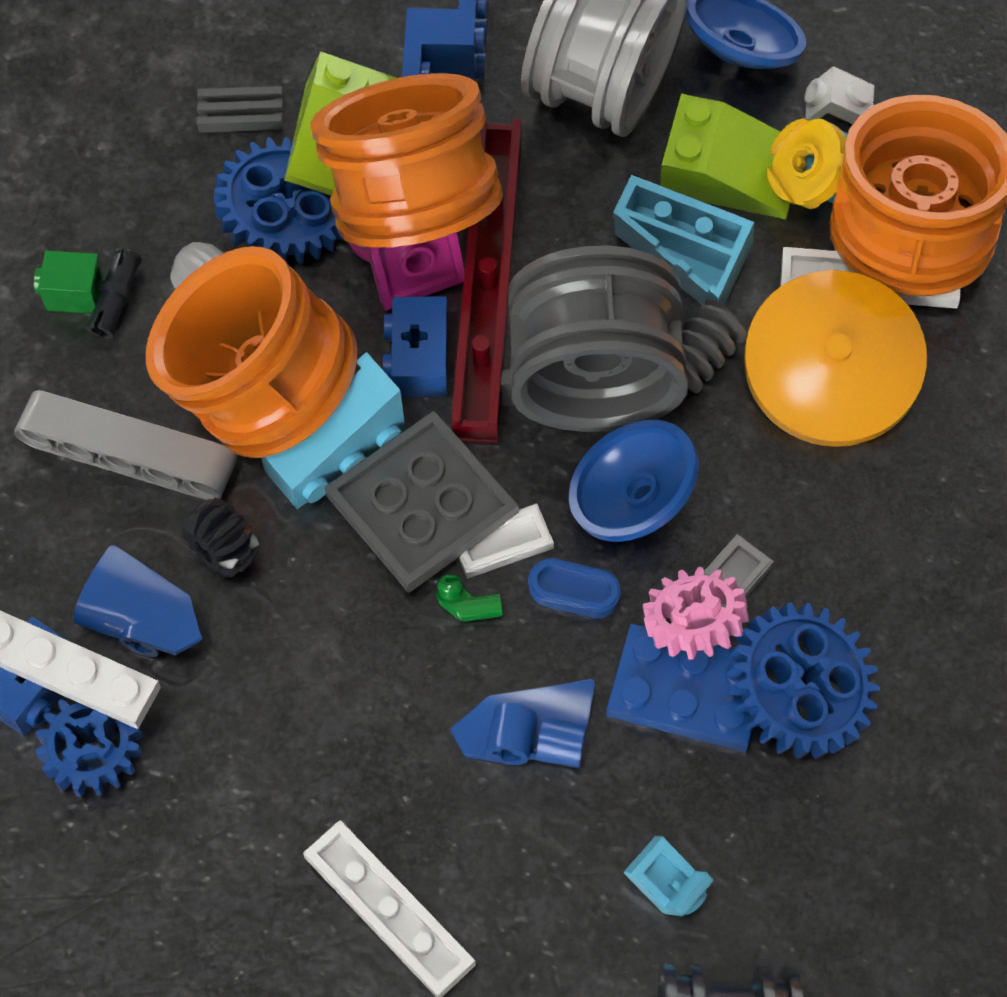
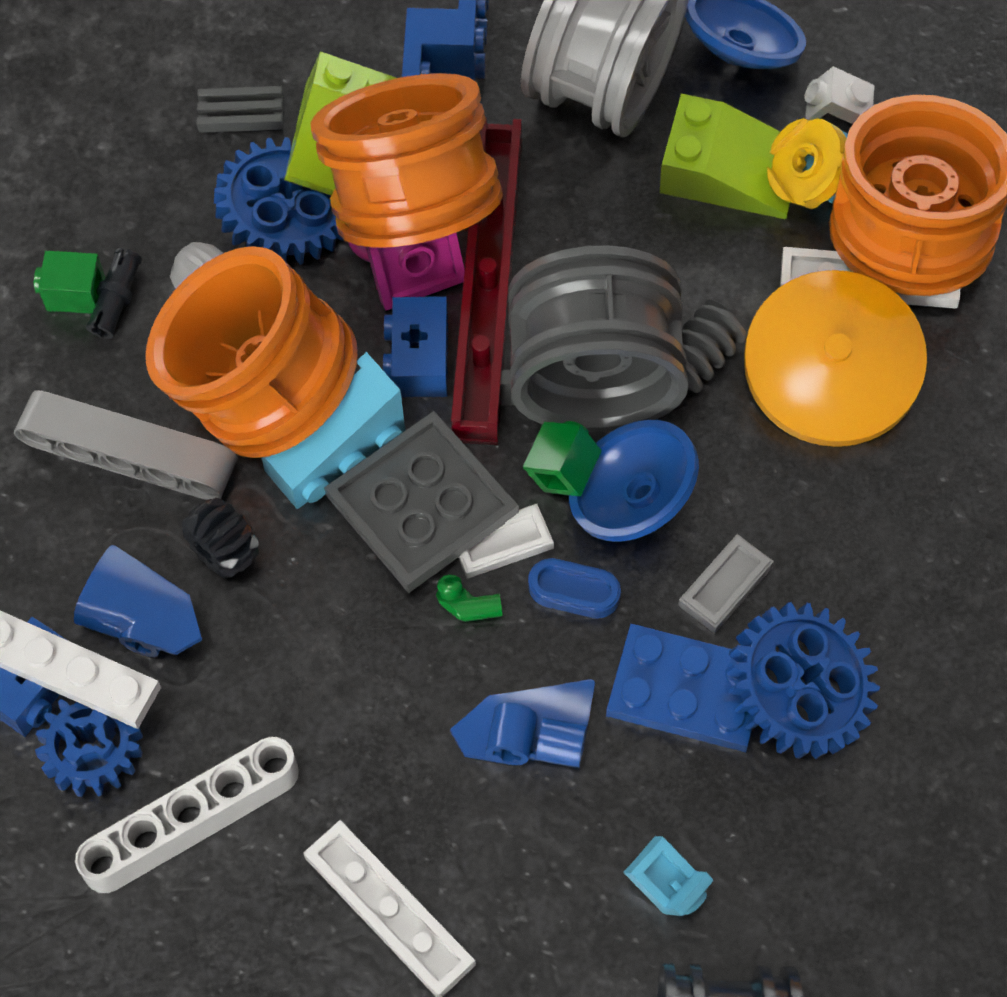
(163, 814): none -> white beam
(562, 458): none -> green brick
(691, 236): medium azure wedge -> none
(695, 613): bright pink gear -> none

